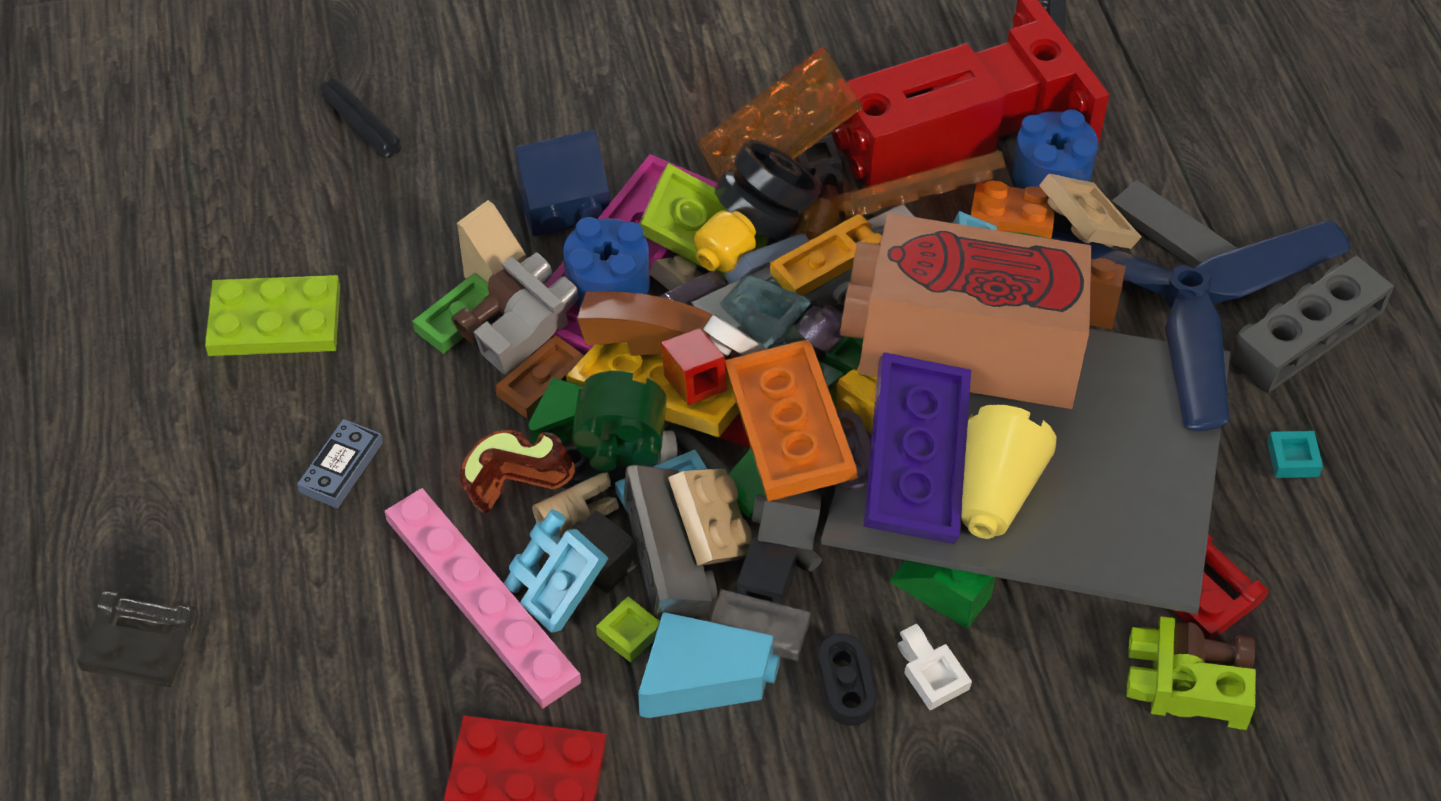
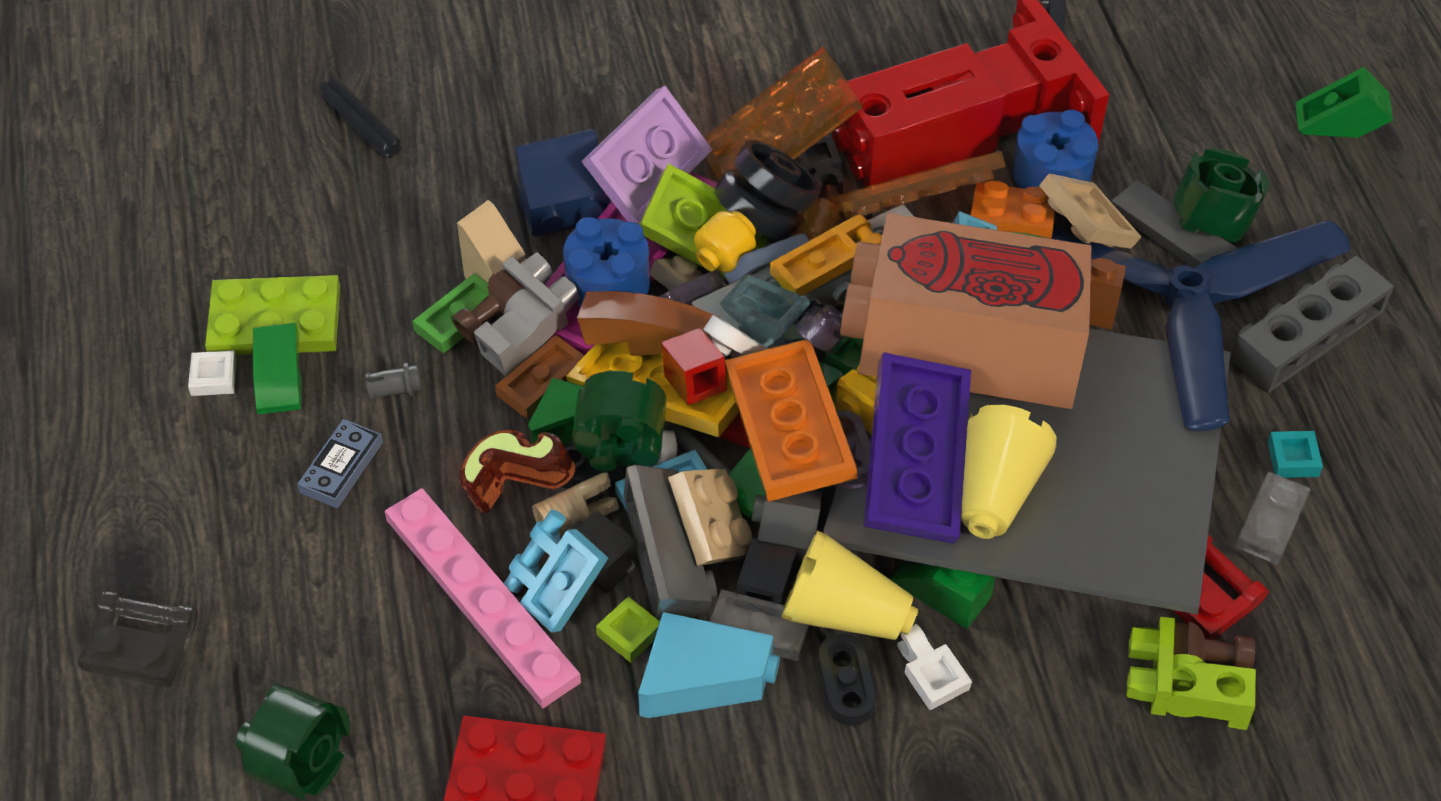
(212, 373): none -> white tile
(276, 368): none -> green slope
(293, 742): none -> dark green brick
(394, 381): none -> dark grey pin
(640, 148): none -> lavender plate
(847, 594): none -> light yellow cone
(1220, 194): none -> dark green brick
(1273, 518): none -> clear plate
(1345, 107): none -> green slope

